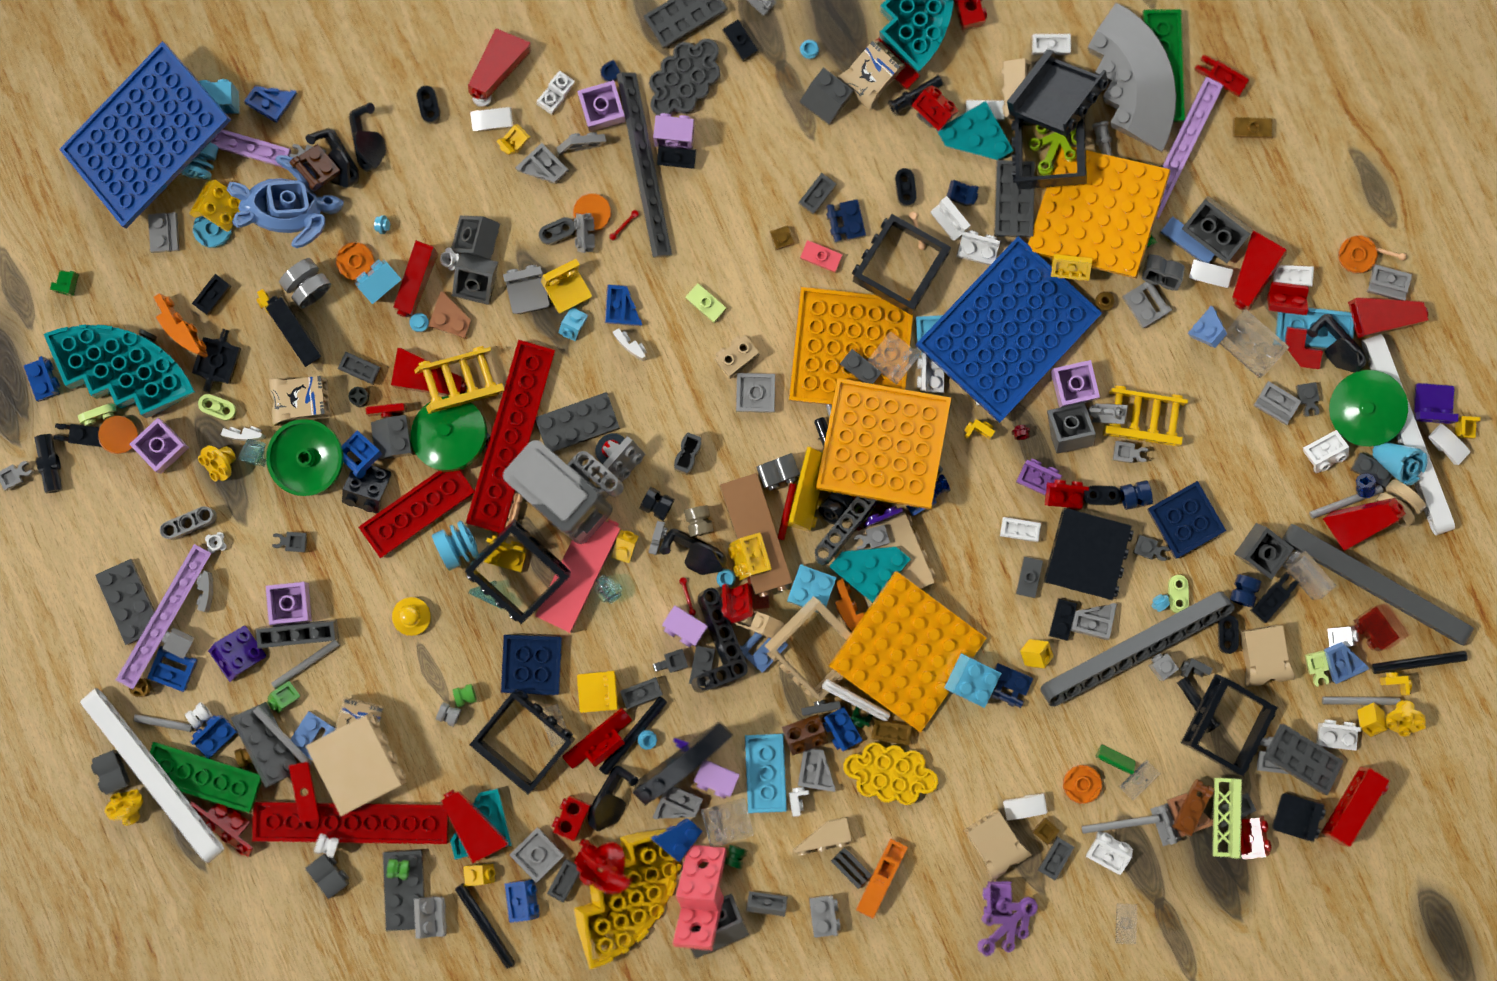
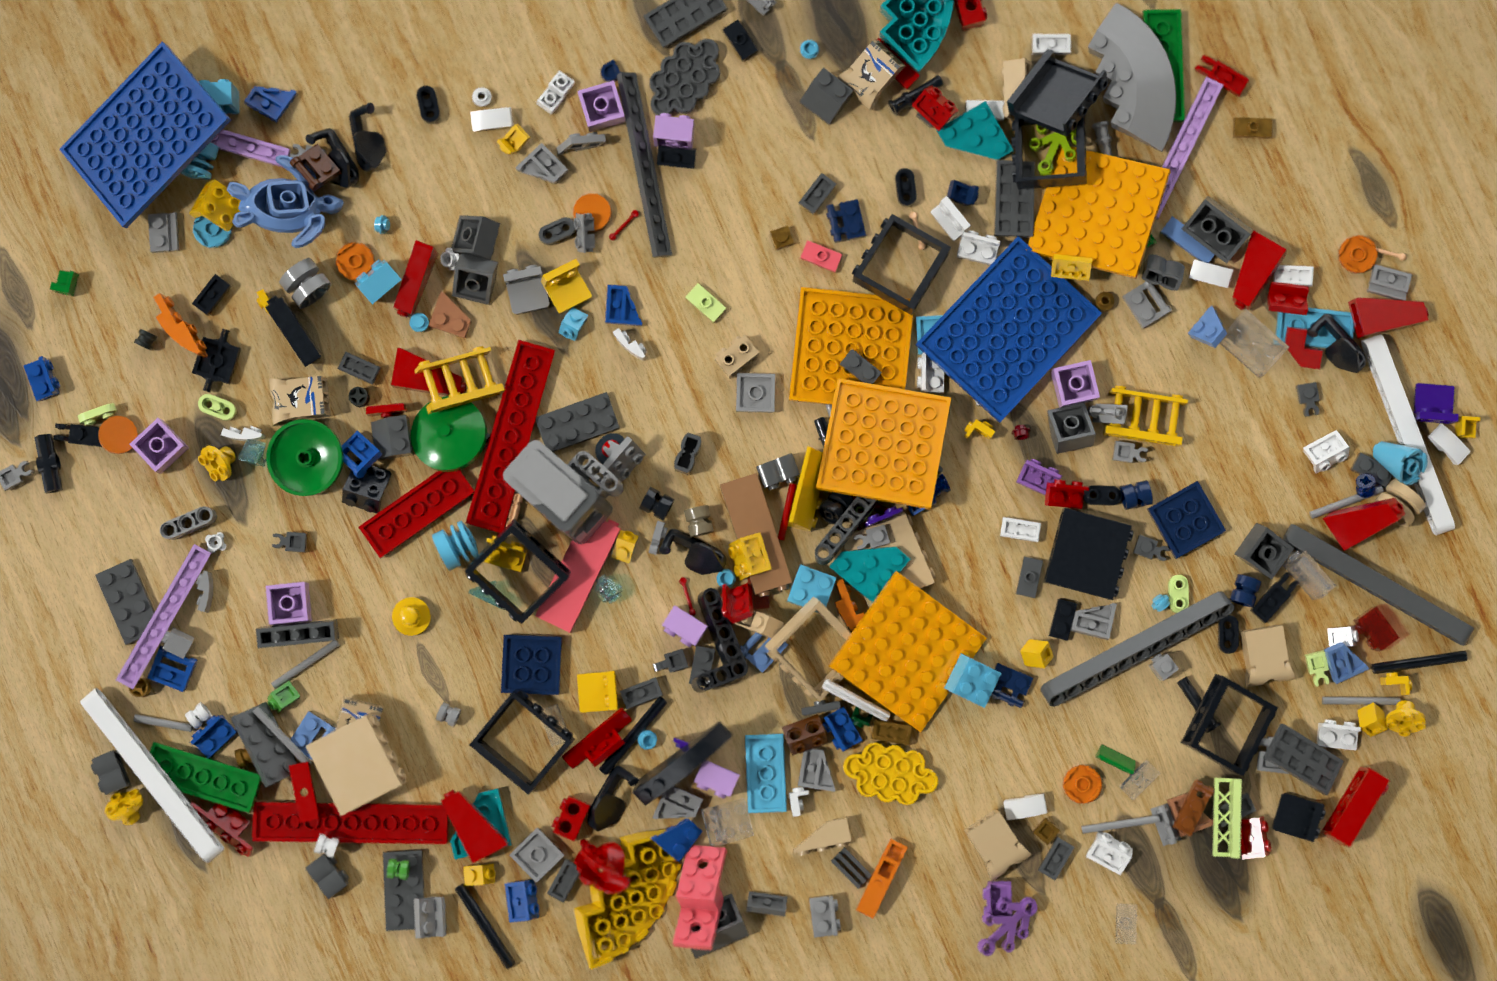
(120, 365): teal brick -> none
(236, 652): dark purple bracket -> none
(464, 695): bright green wheel -> none
(497, 63): red slope -> none
(735, 856): dark green wheel -> none
(894, 357): clear bracket -> none
(1198, 668): dark grey bracket -> none
(1277, 403): light grey plate -> none
(1368, 408): green dish -> none

